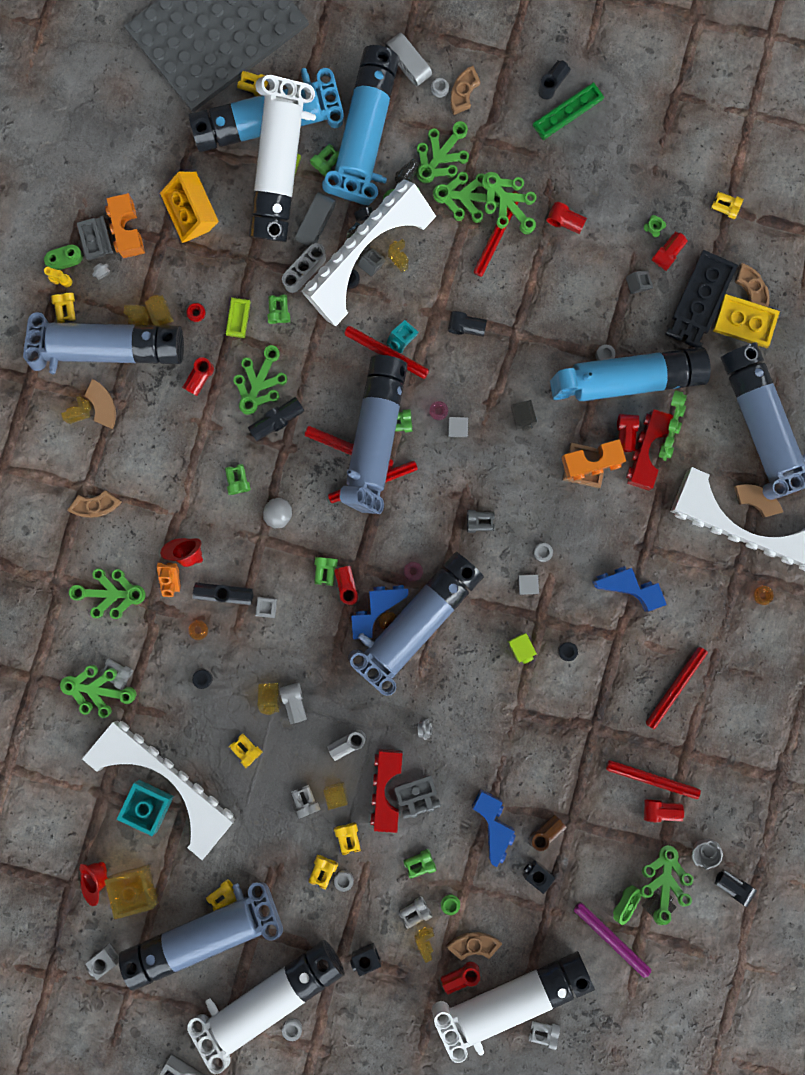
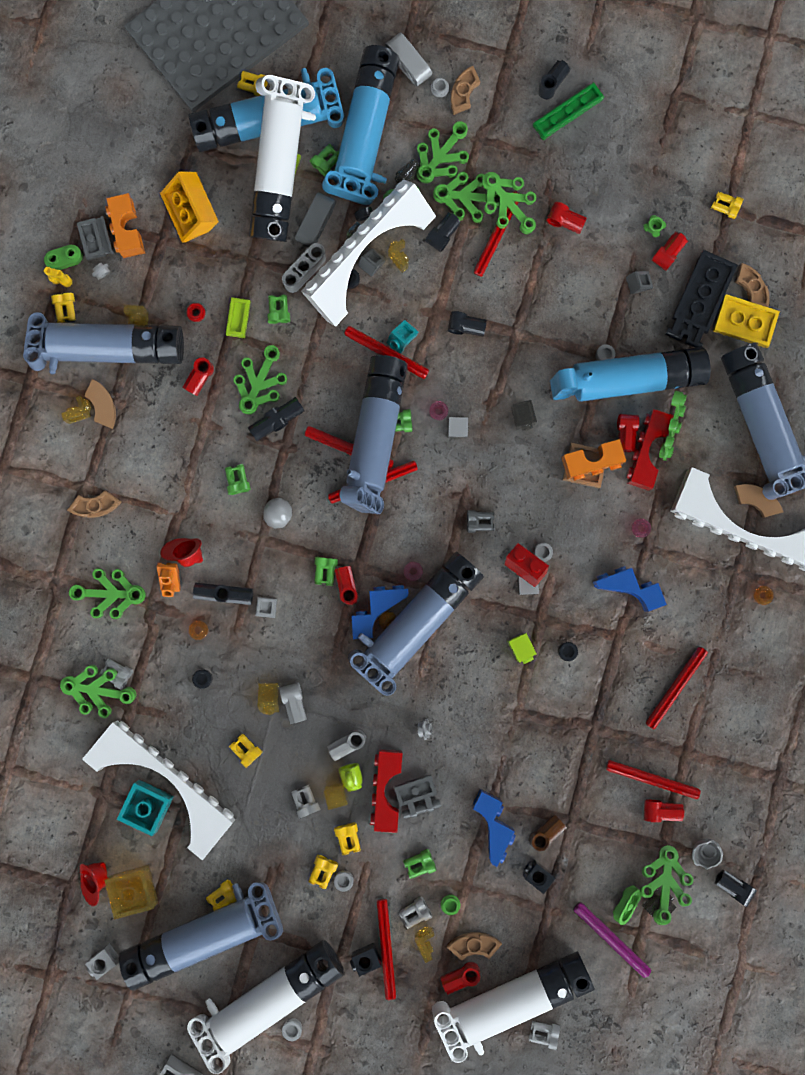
(159, 310): clear yellow brick -> none
(351, 776): none -> lime piece
(386, 949): none -> red axle
(440, 236): none -> black piece
(526, 565): none -> red brick
(647, 528): none -> clear pink plate

